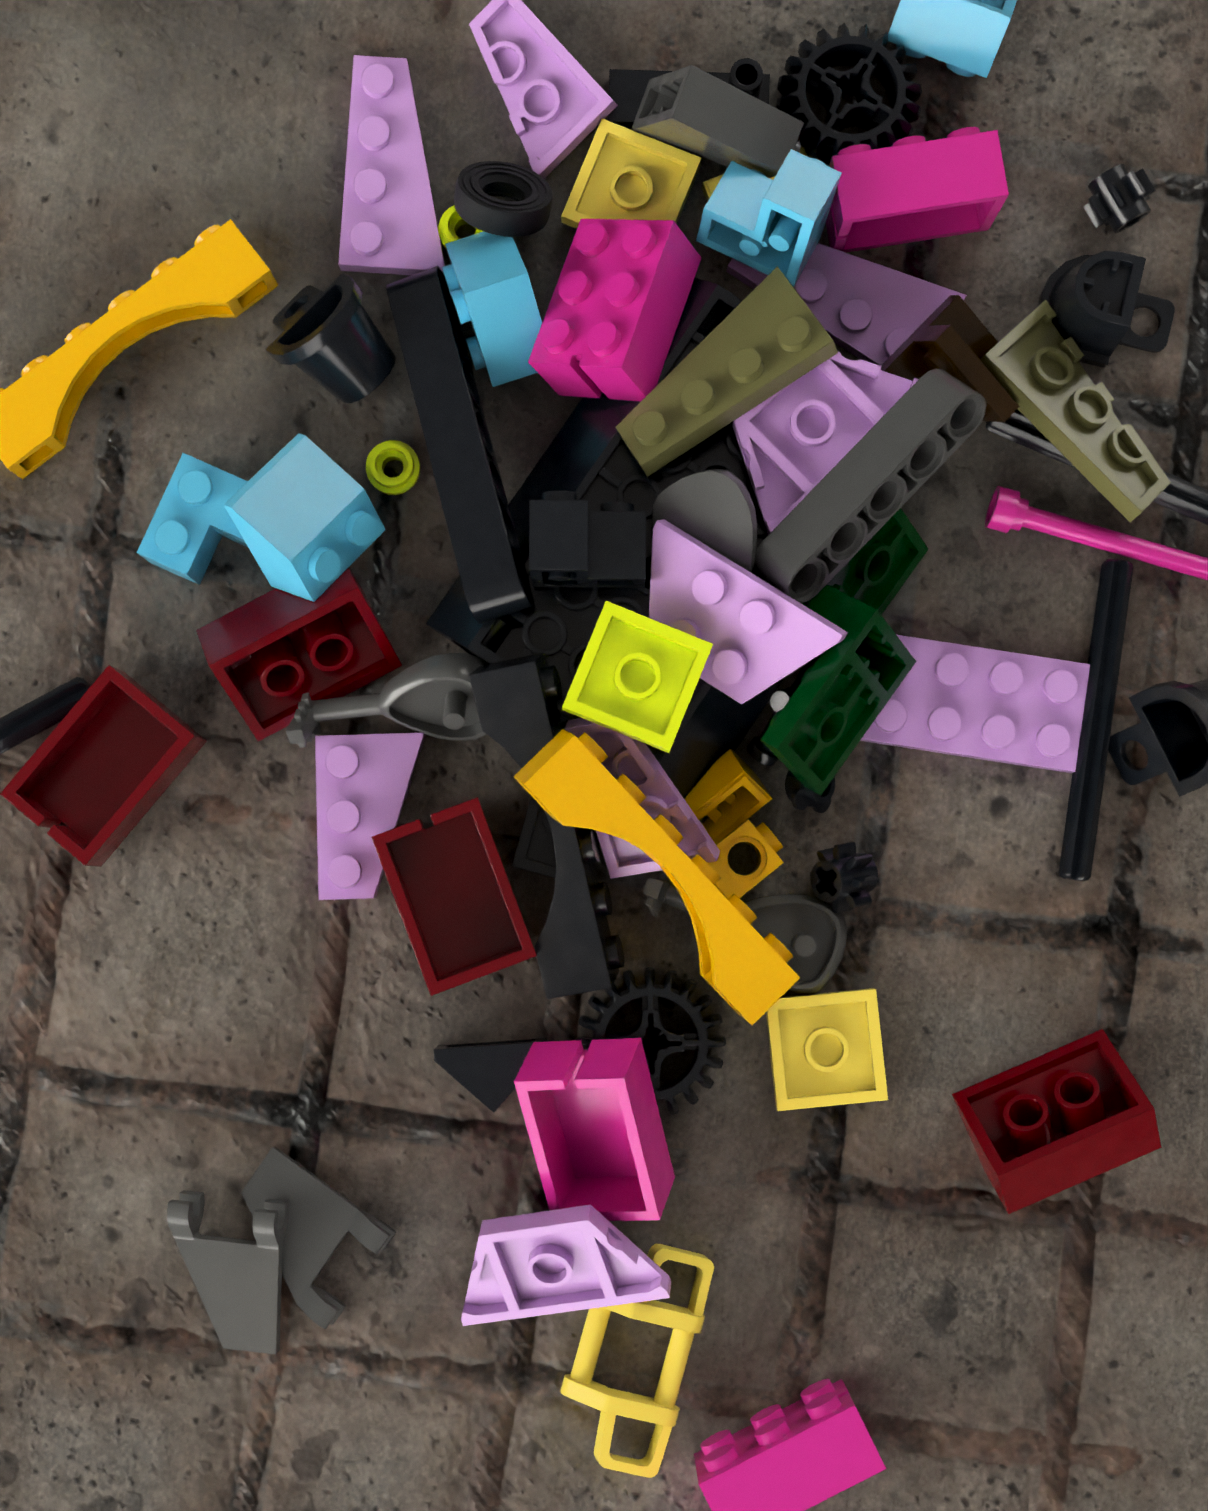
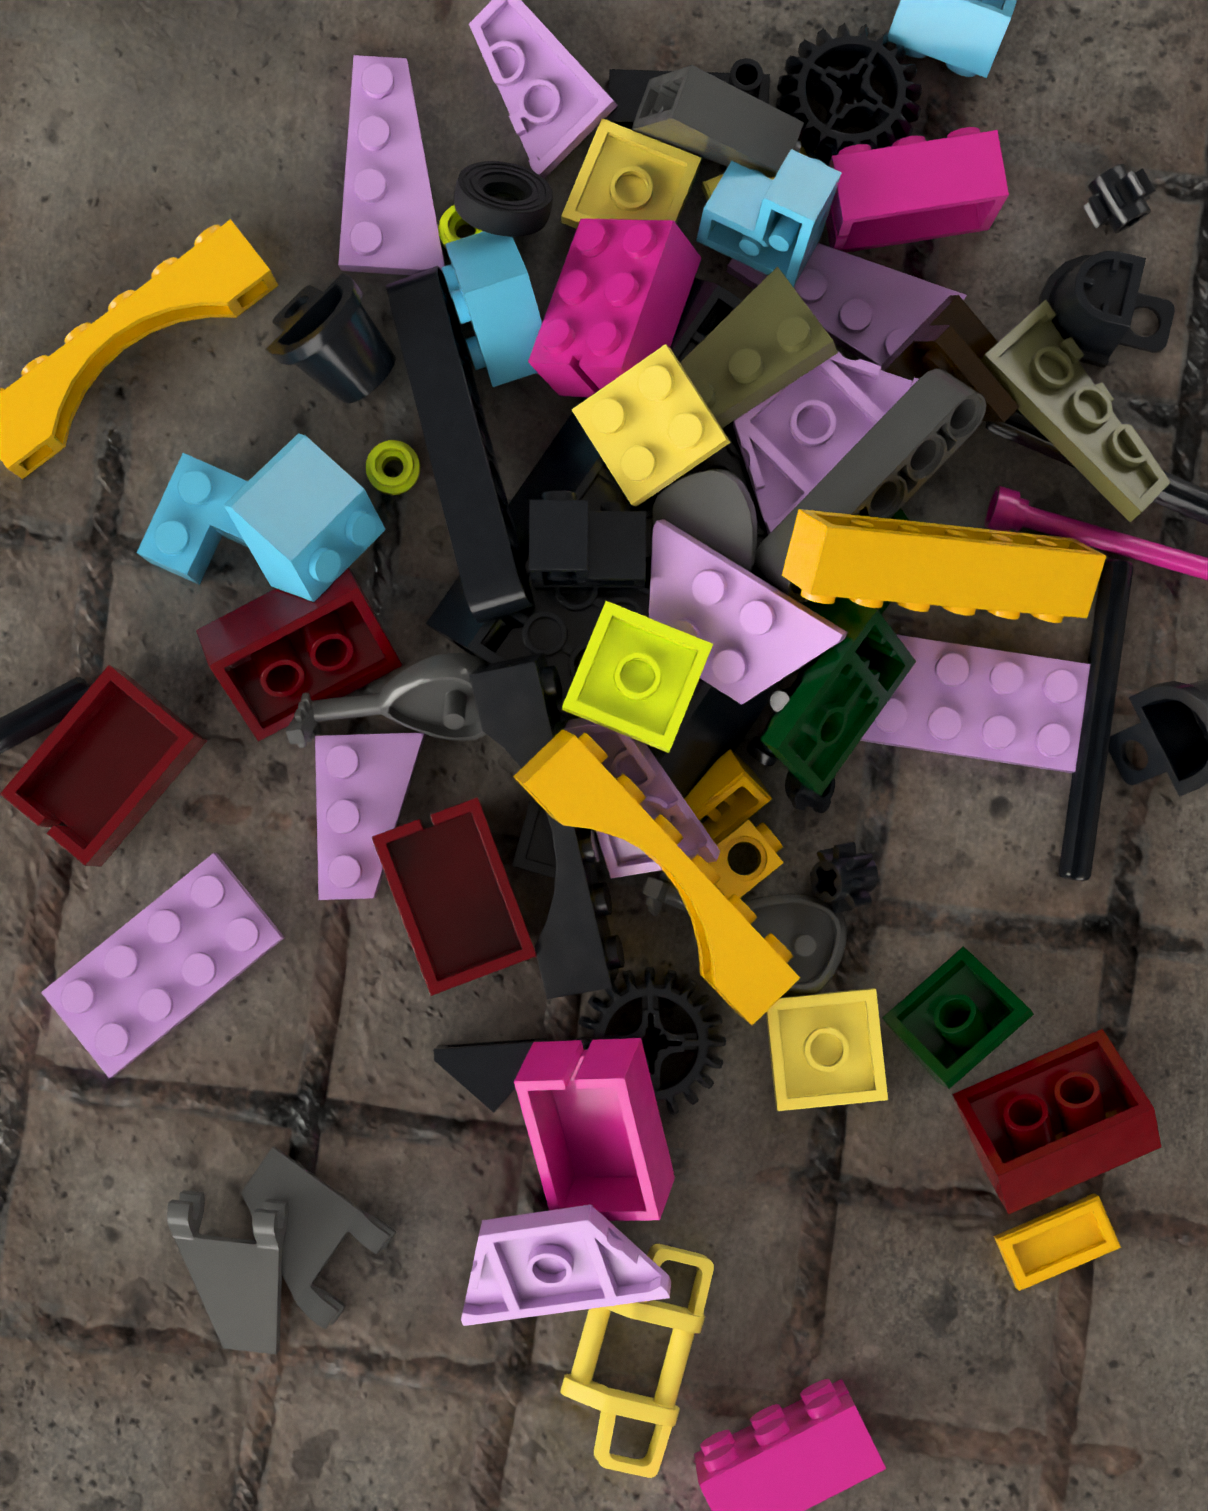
(162, 965): none -> lavender plate
(650, 425): none -> light yellow plate
(940, 566): none -> yellow brick
(956, 1017): none -> dark green slope
(1057, 1241): none -> yellow tile

